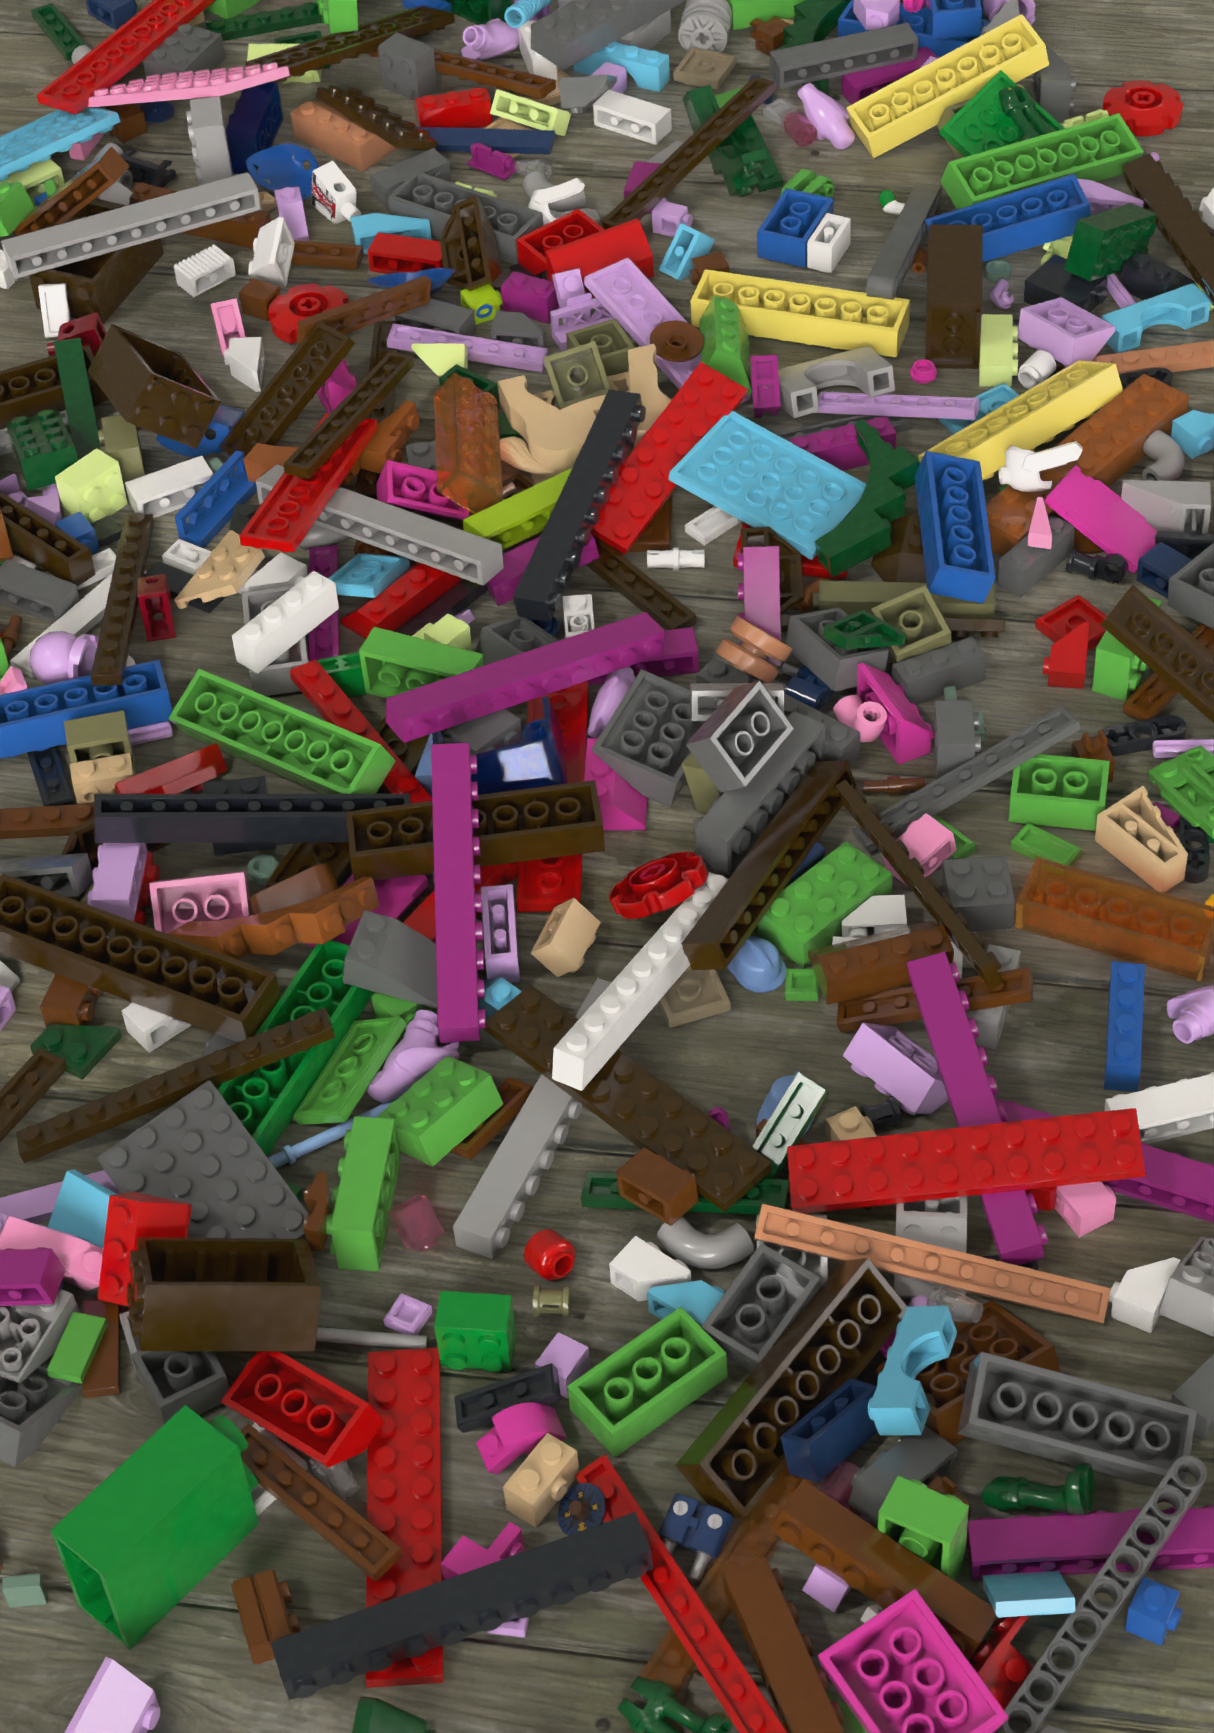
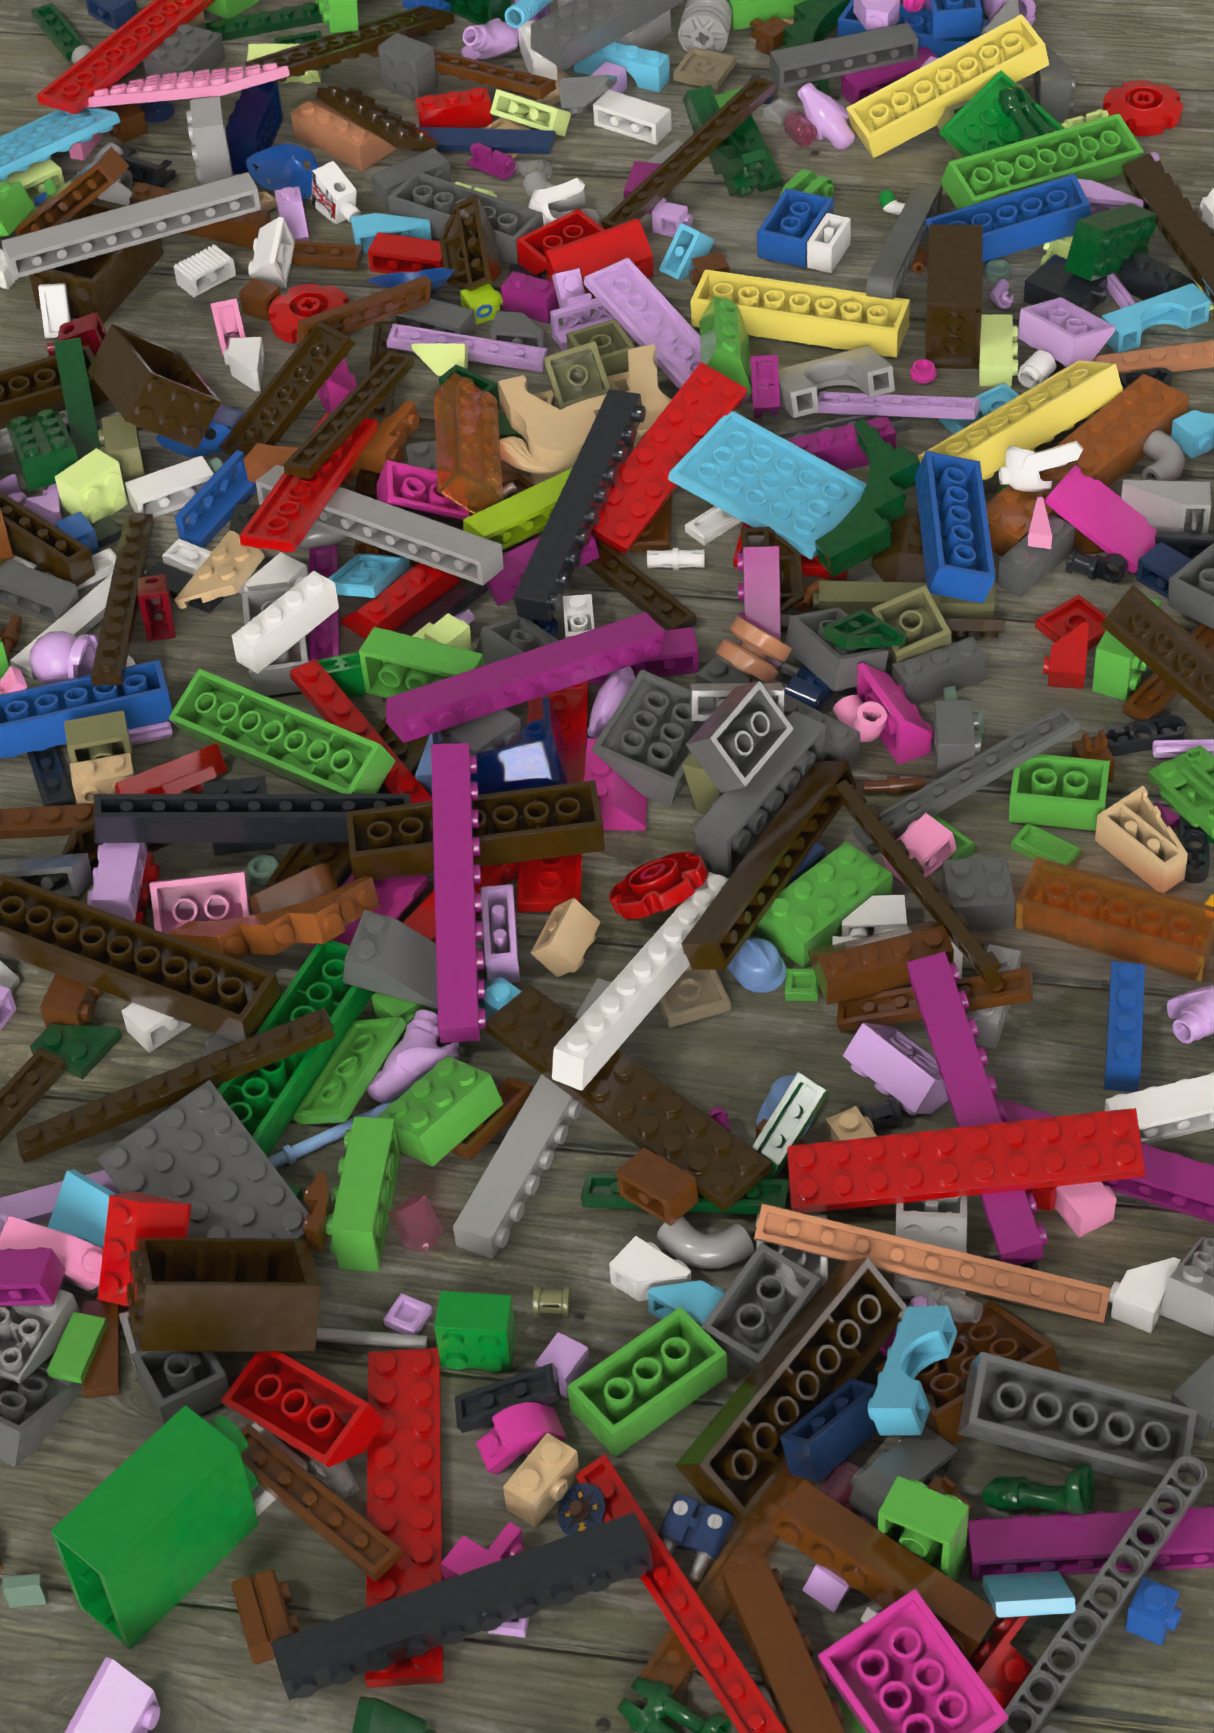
(549, 1255): red head -> none
(677, 341): reddish brown dish -> none

